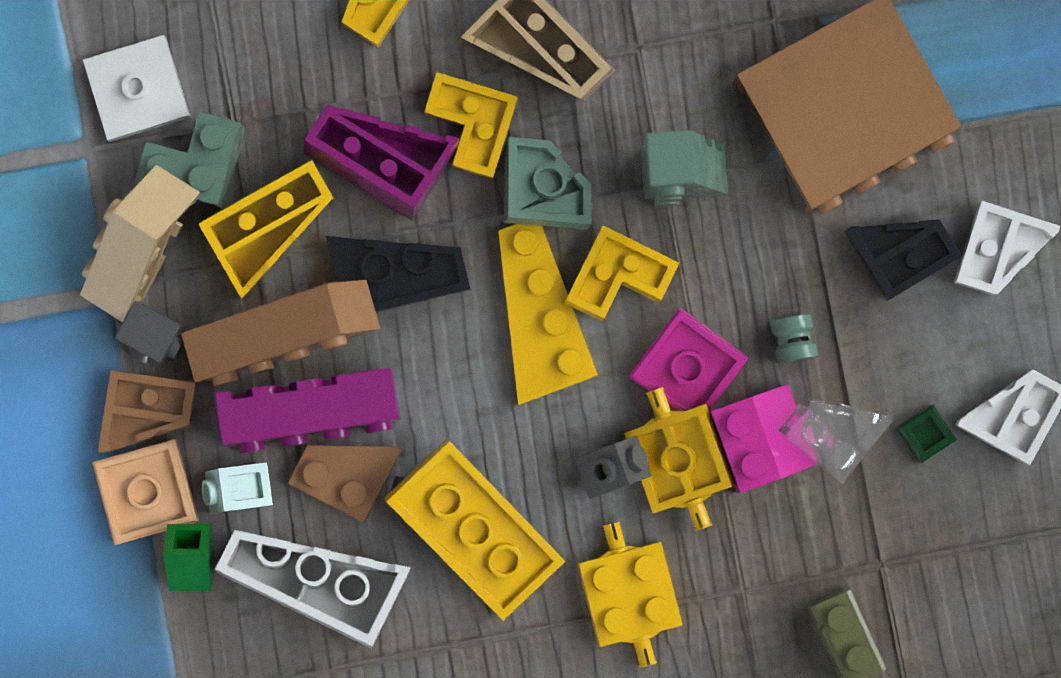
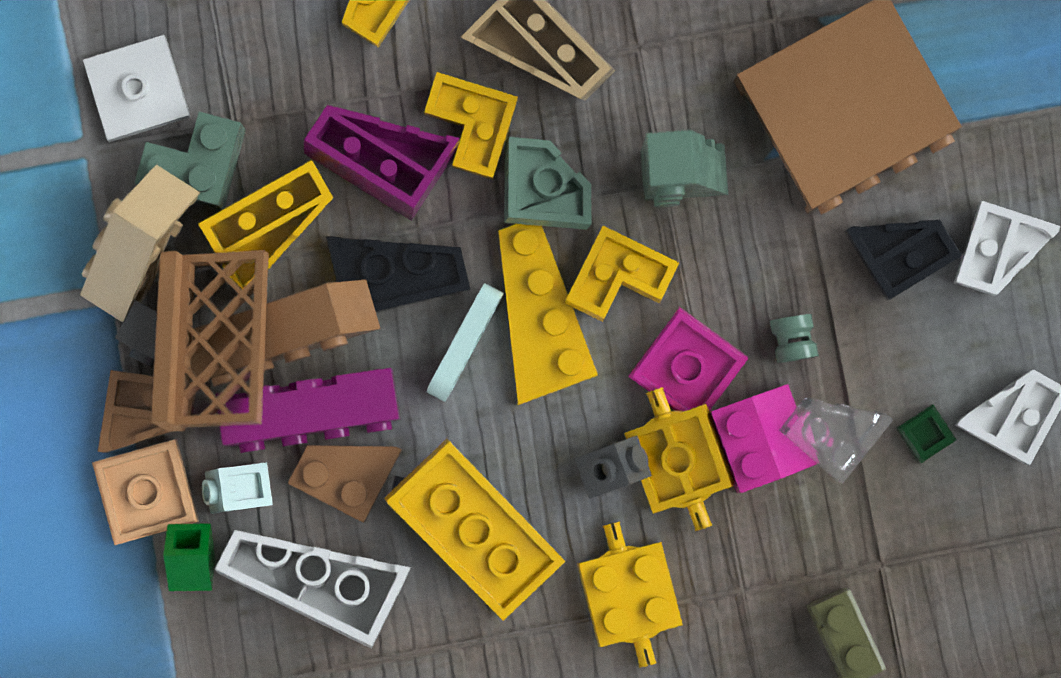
(175, 333): none -> medium nougat fence
(464, 342): none -> light aqua beam

